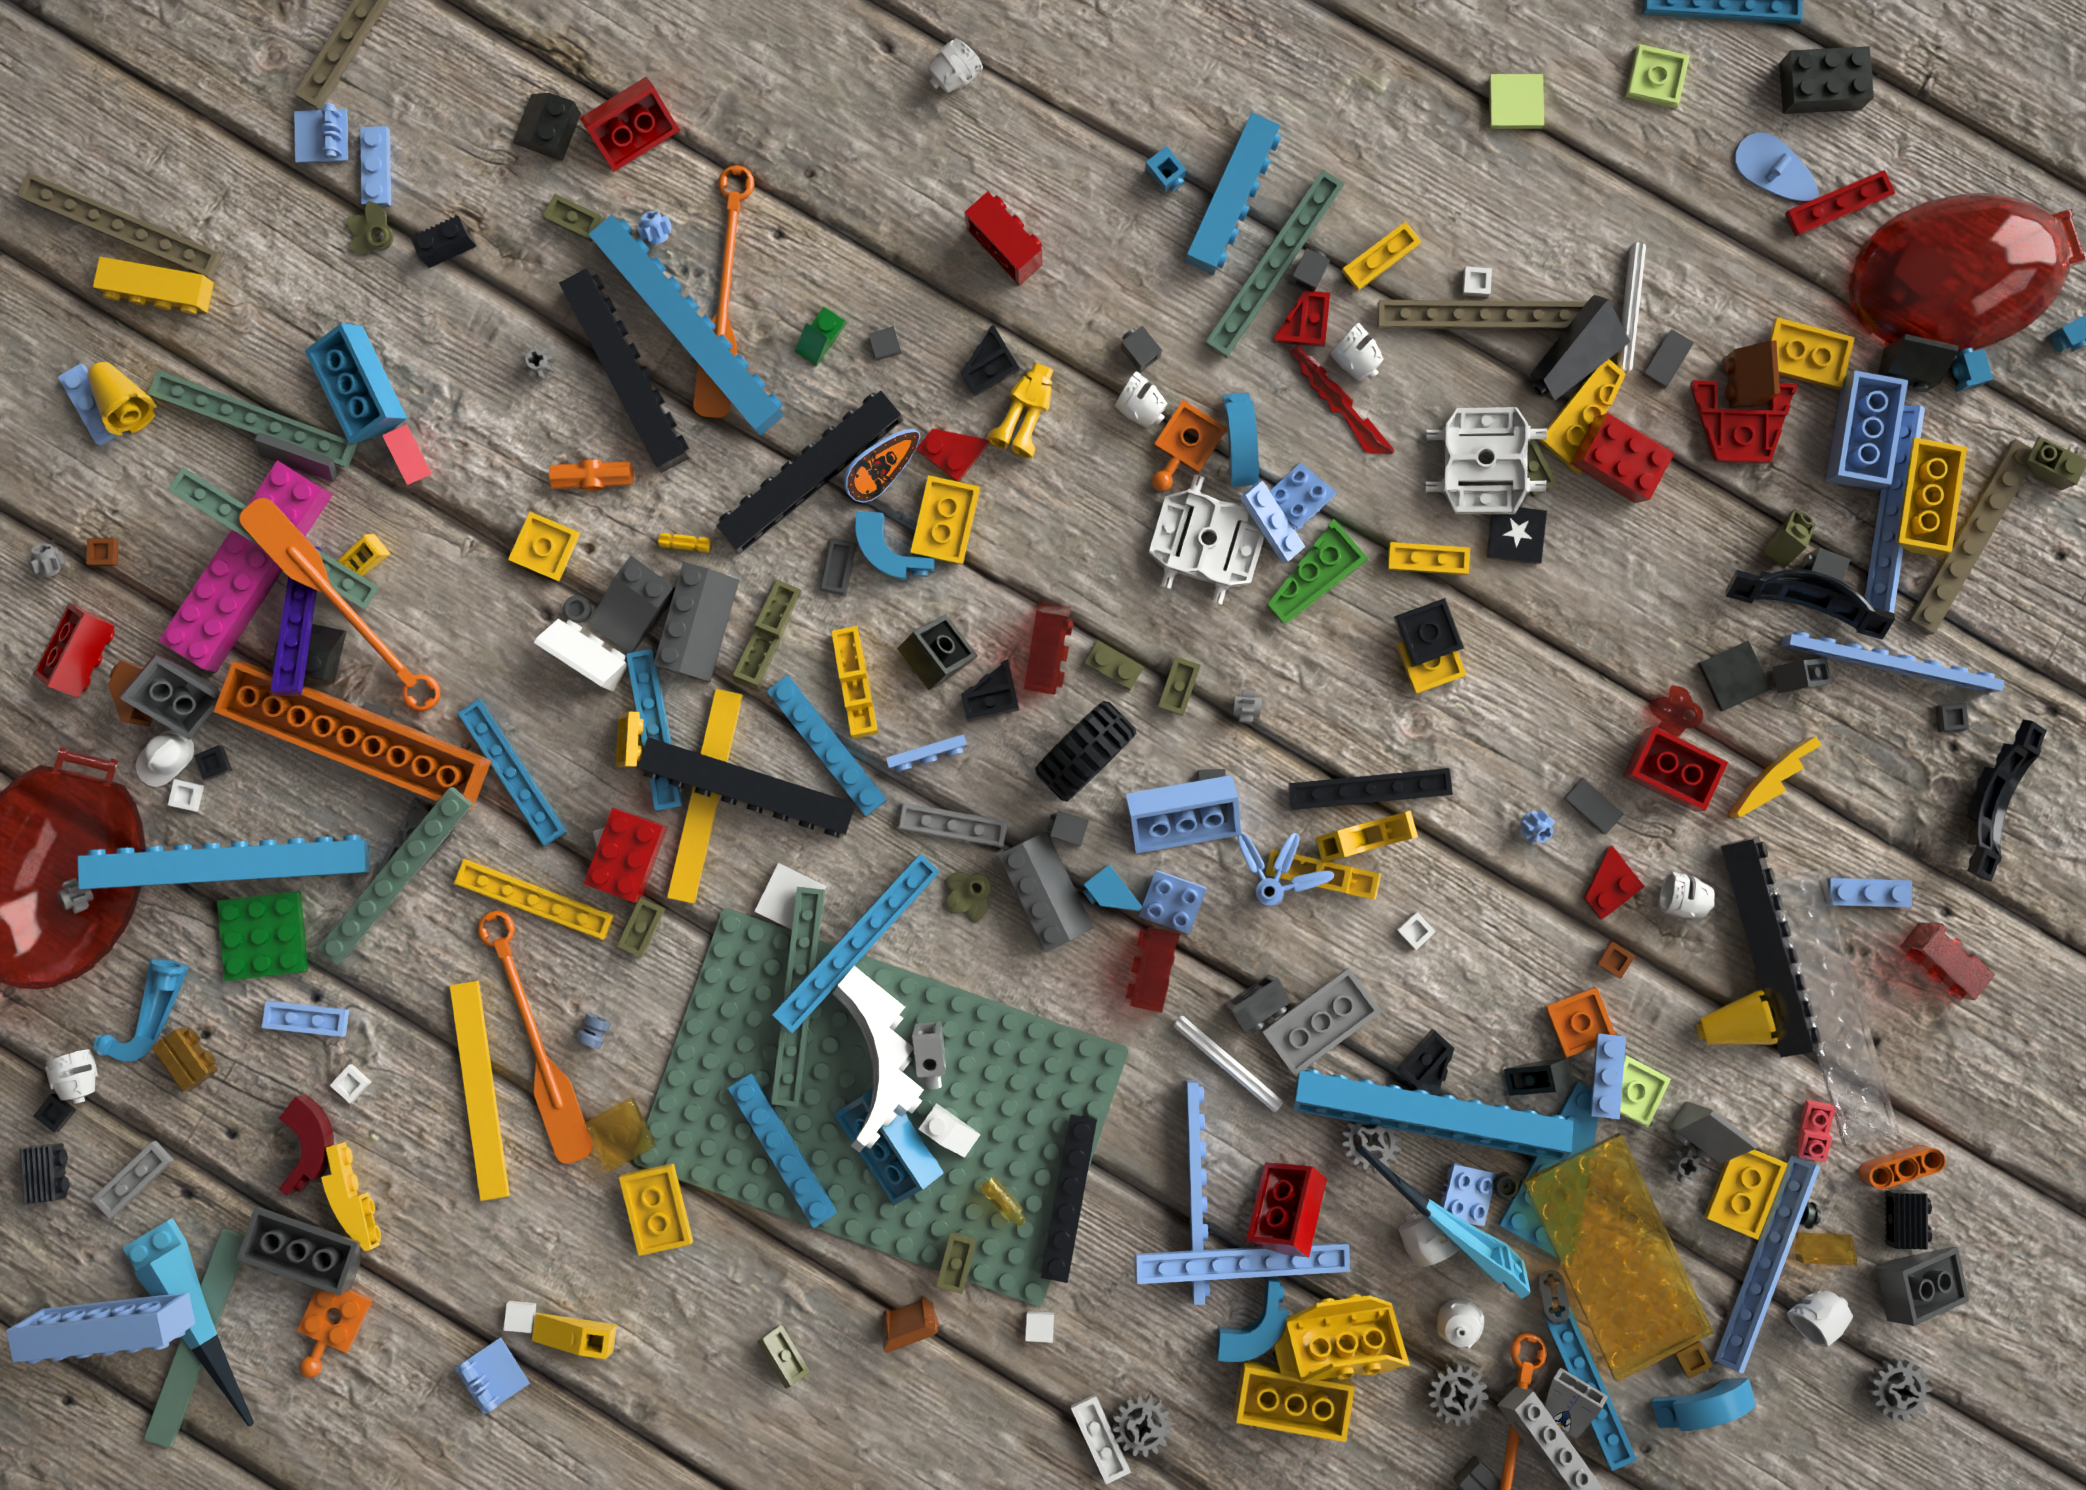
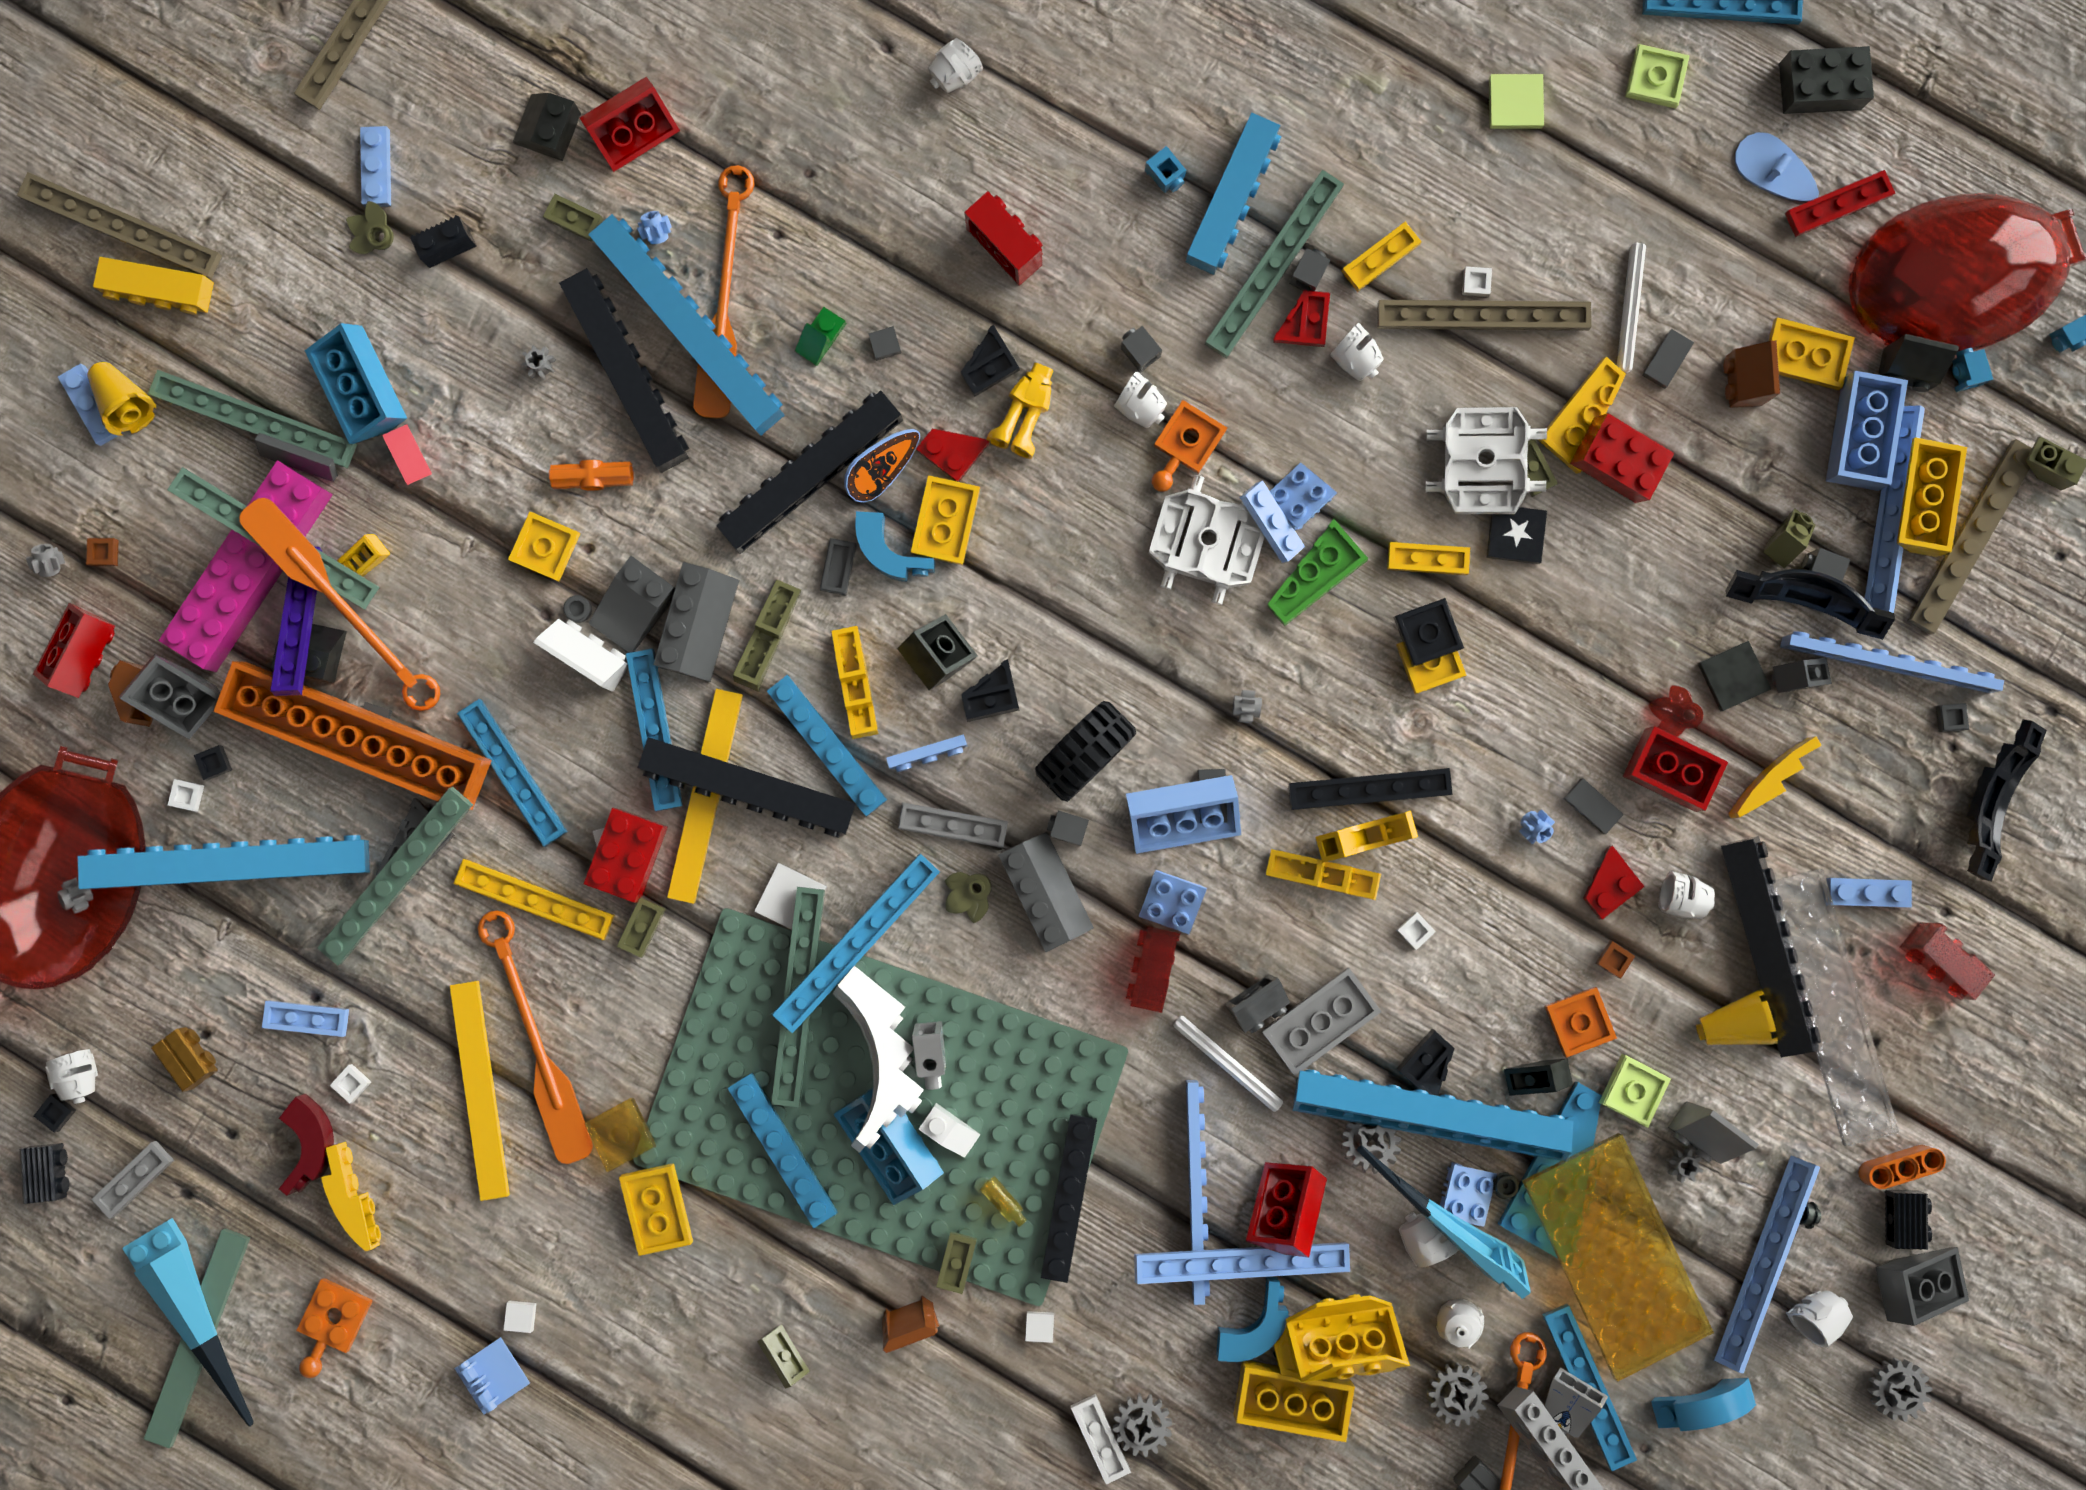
(101, 1328): light blue brick -> none
(160, 993): dark azure animal -> none
(164, 758): white piece -> none
(262, 936): green plate -> none
(300, 1251): dark grey slope -> none
(321, 135): light blue hinge -> none
(575, 1335): yellow slope -> none
(593, 1030): sand blue wheel -> none
(627, 747): yellow plate -> none
(684, 542): yellow axle -> none
(1048, 648): clear red wedge -> none
(1110, 891): dark azure slope -> none
(1114, 665): olive plate -> none
(1179, 686): olive plate -> none
(1241, 439): dark azure arch -> none
(1282, 865): light blue plant -> none
(1339, 402): red sword -> none
(1560, 1296): dark grey beam -> none
(1580, 349): black slope -> none
(1607, 1076): light blue plate -> none
(1693, 1360): pearl gold plate -> none
(1741, 433): red wing -> none
(1746, 1192): yellow plate -> none
(1814, 1130): coral slope -> none
(1825, 1249): clear yellow slope -> none

